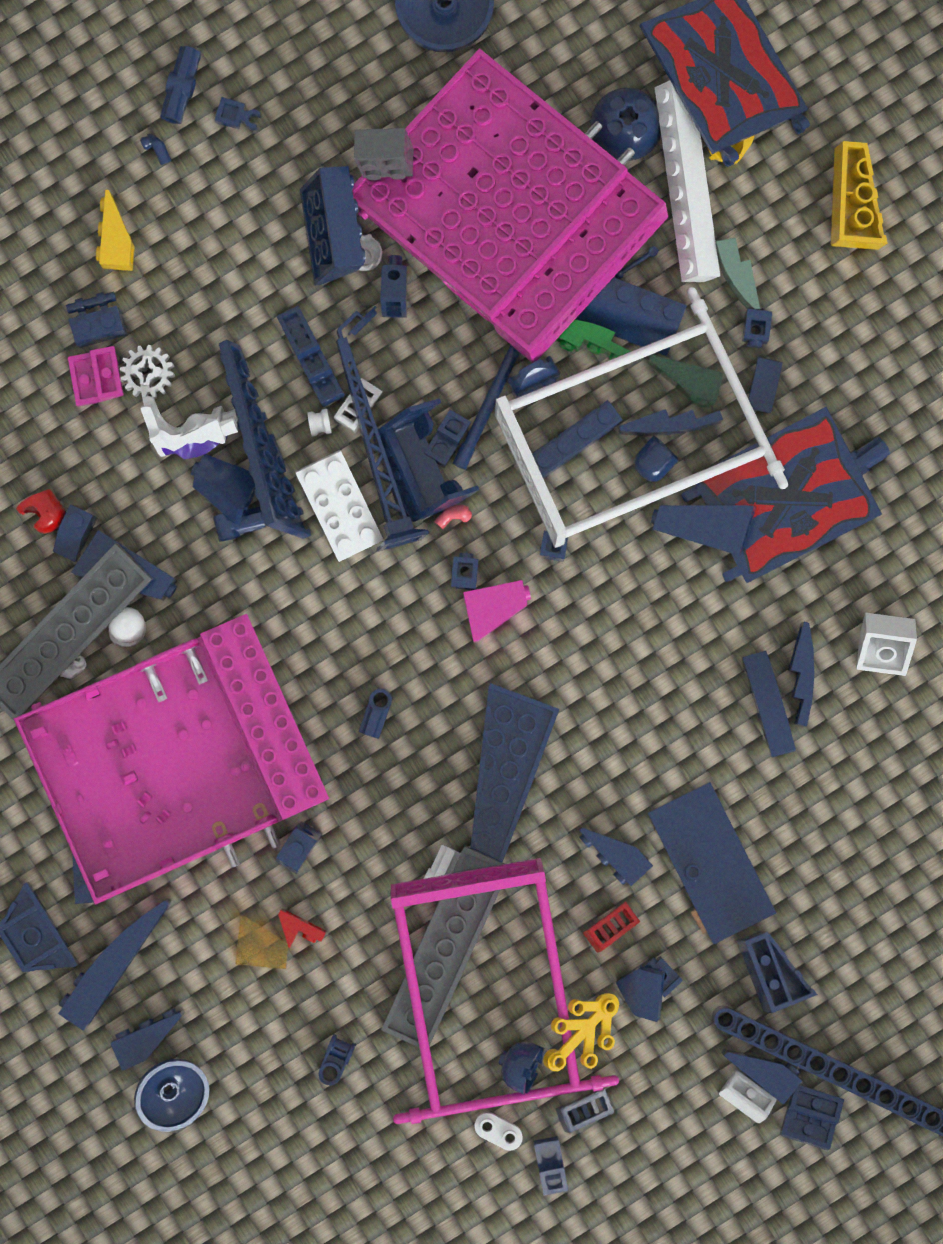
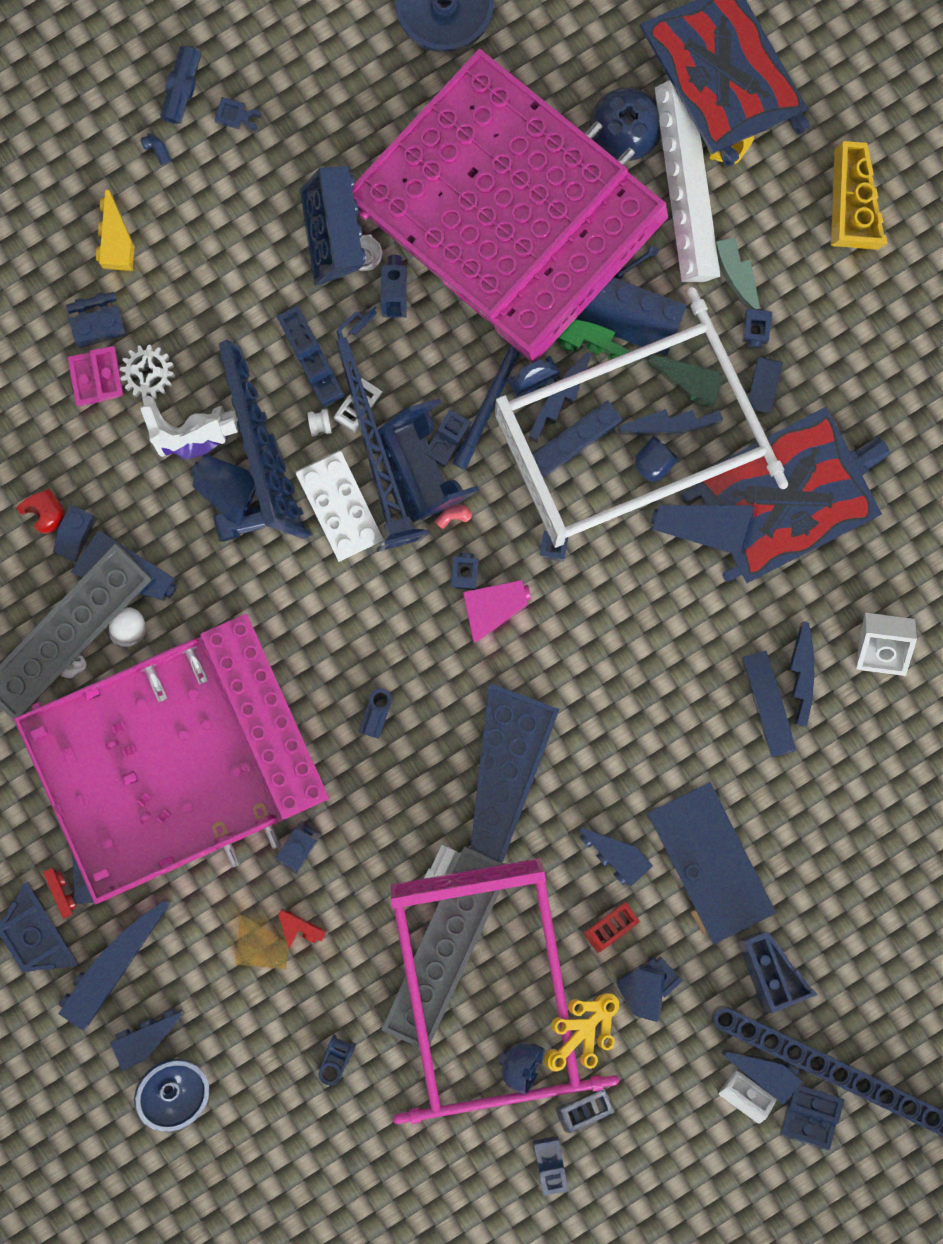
(64, 902): none -> red plate
(383, 153): dark grey brick -> none
(499, 1130): white plate -> none
(555, 401): none -> dark blue slope

